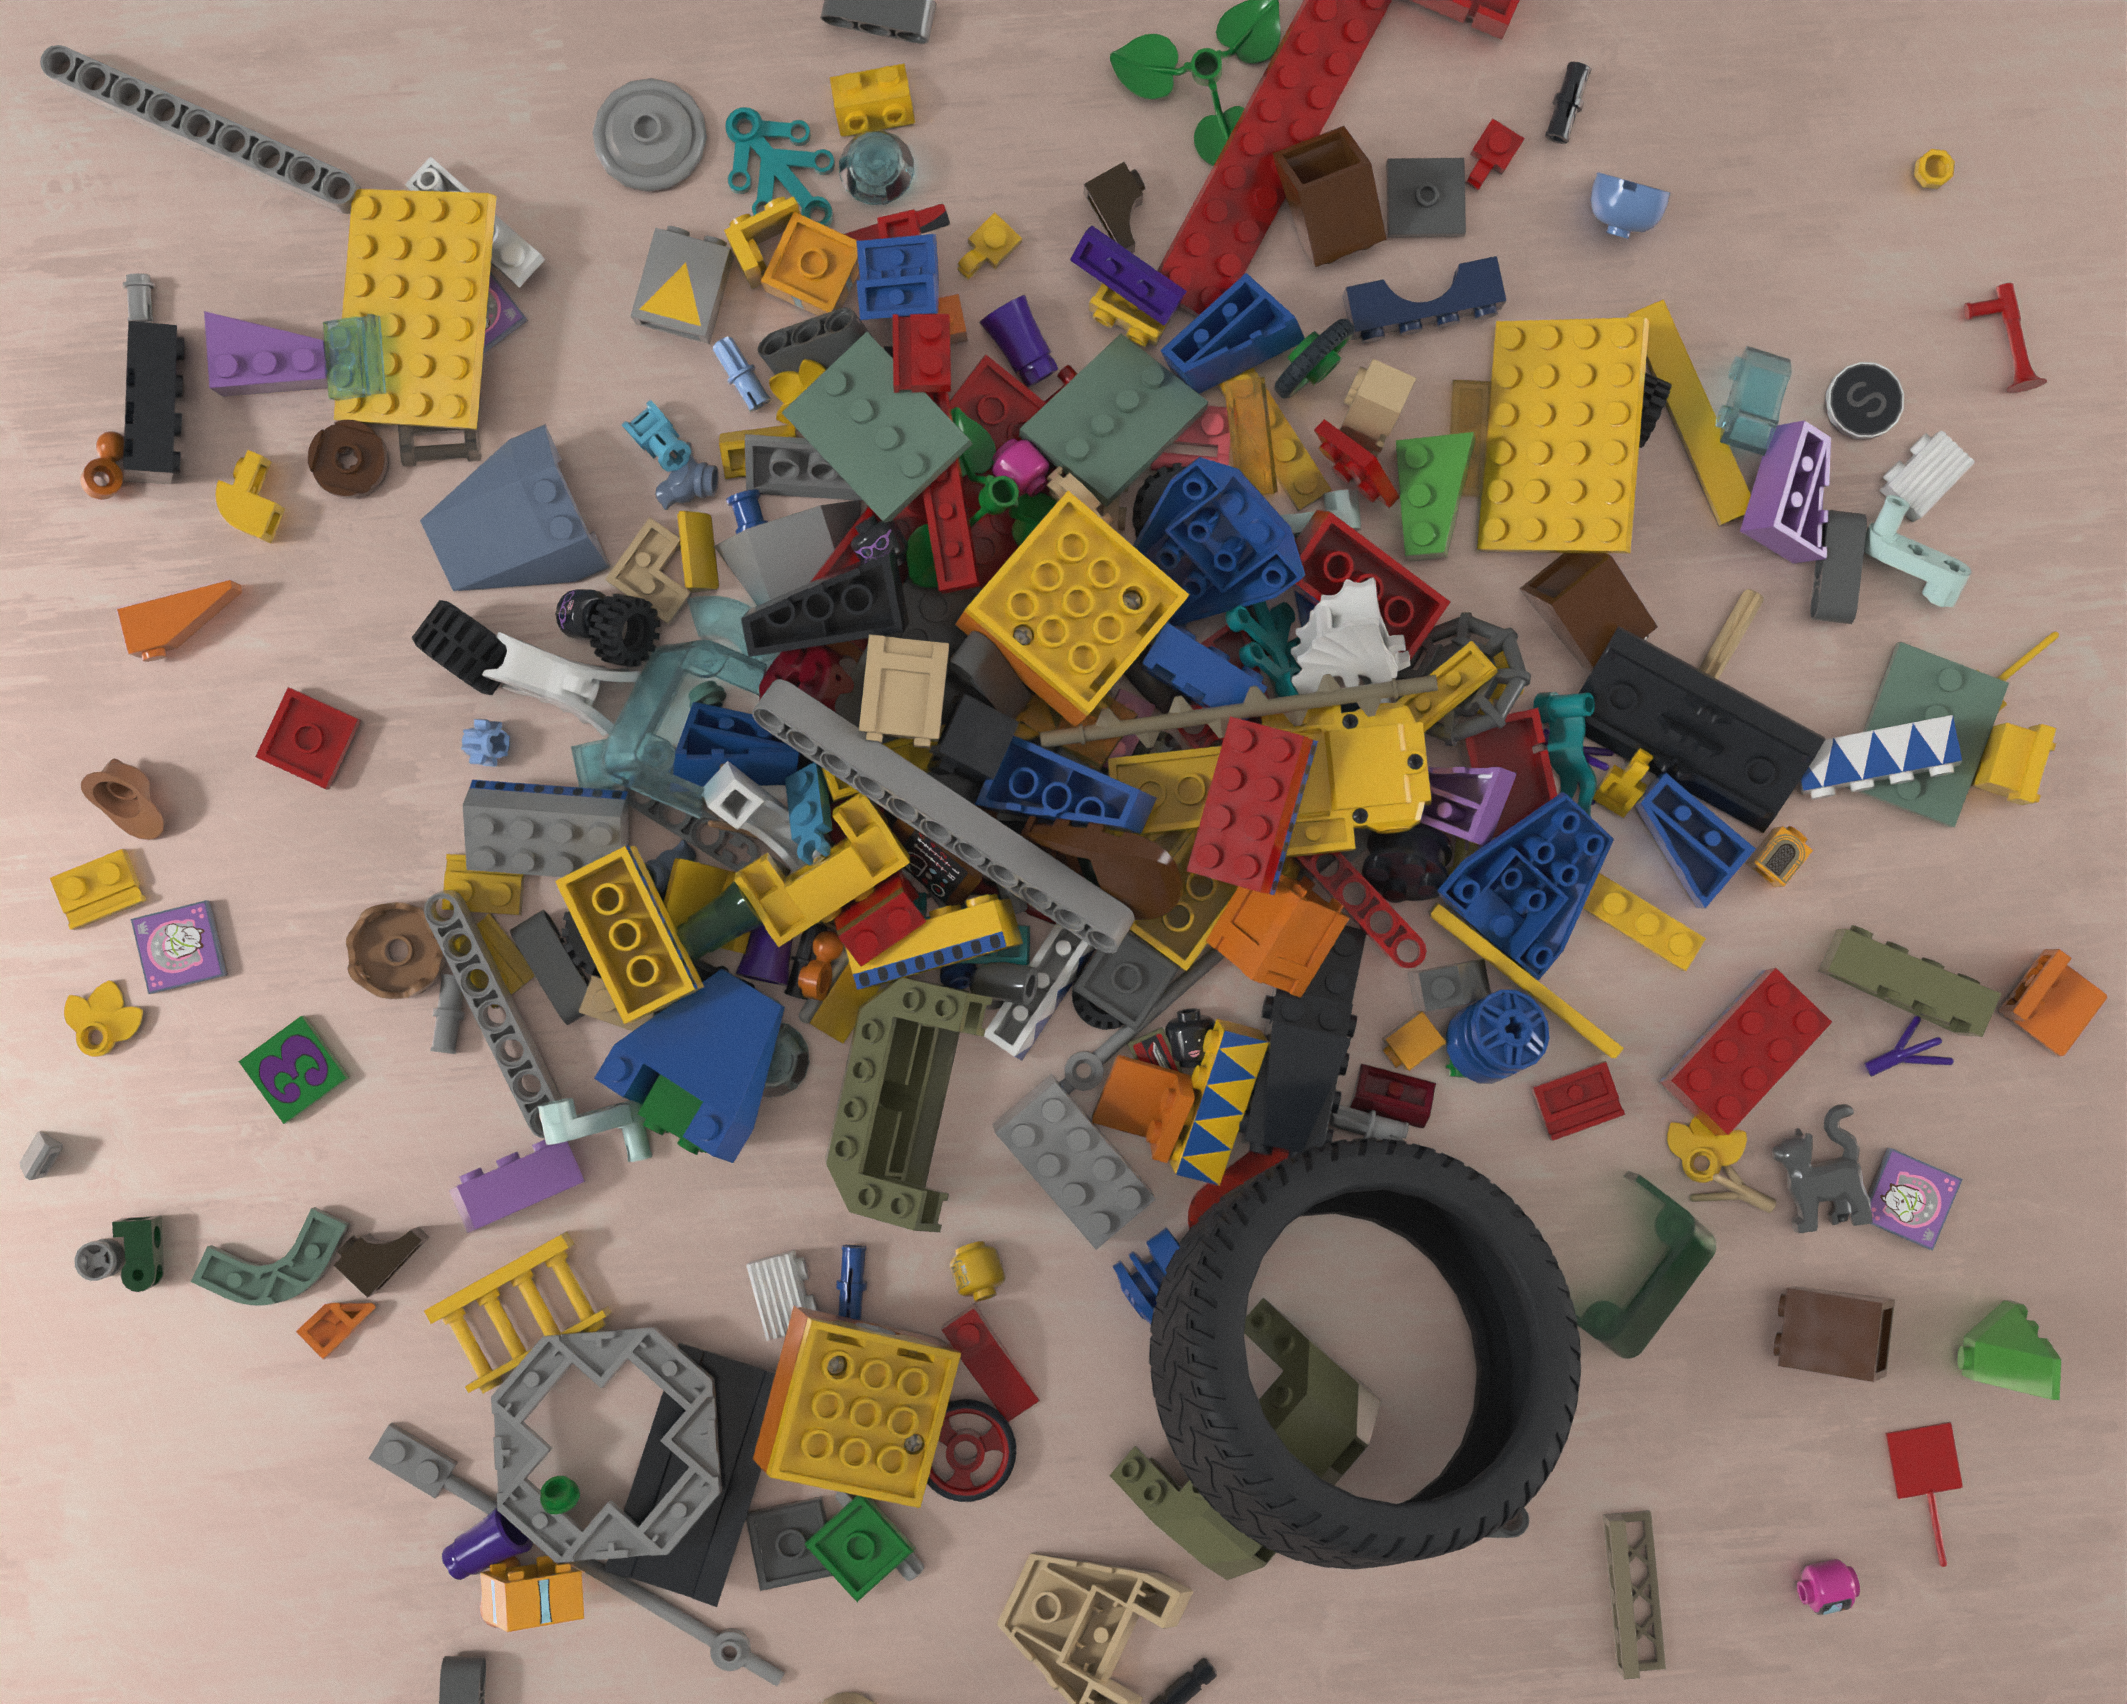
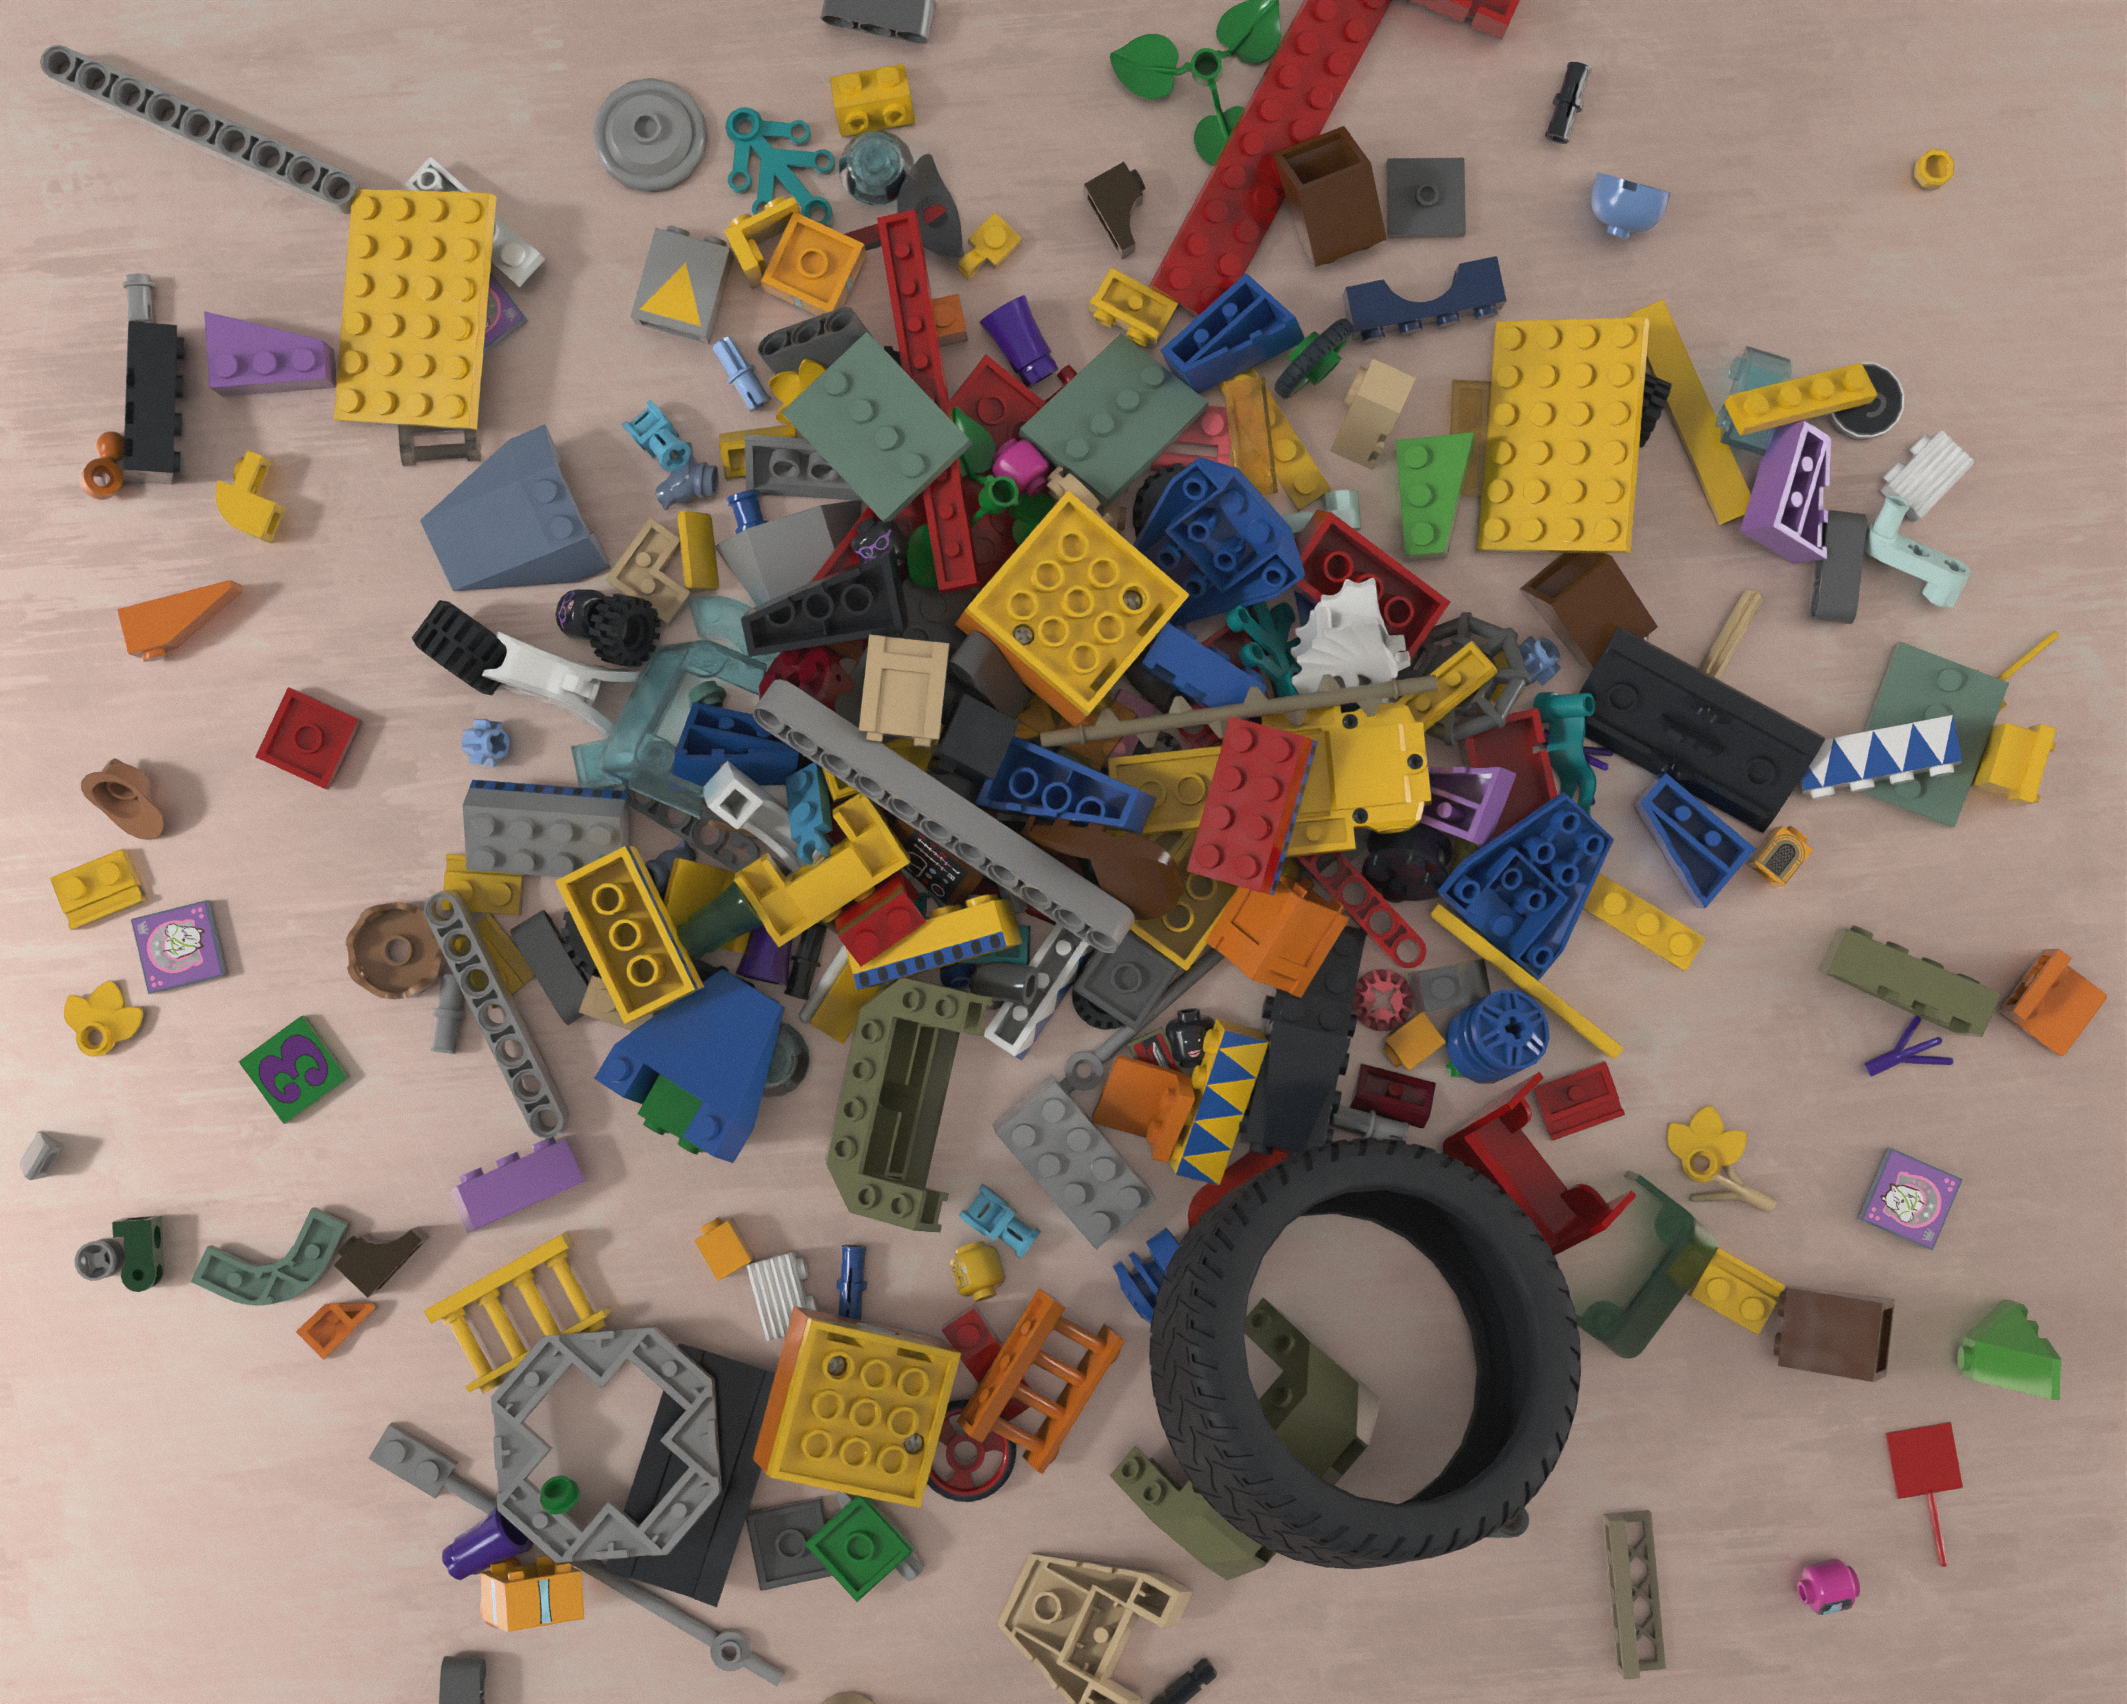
(337, 440): reddish brown plate -> none
(354, 357): clear light blue plate -> none
(562, 1124): light aqua beam -> none
(723, 1247): none -> light orange brick
(817, 975): orange plate -> none
(898, 276): blue slope -> none
(921, 353): red plate -> none
(923, 188): none -> clear piece
(997, 1220): none -> medium azure connector
(1010, 1366): none -> orange fence
(1128, 275): dark purple plate -> none
(1355, 464): red plate -> none
(1381, 1018): none -> coral gear
(1494, 151): red plate -> none
(1503, 1153): none -> red windscreen
(1540, 659): none -> light blue gear
(1623, 788): yellow plate -> none
(1737, 1291): none -> yellow plate
(1745, 1052): red brick -> none
(1800, 399): none -> yellow plate
(1831, 1180): dark grey animal -> none
(2007, 305): red piece -> none

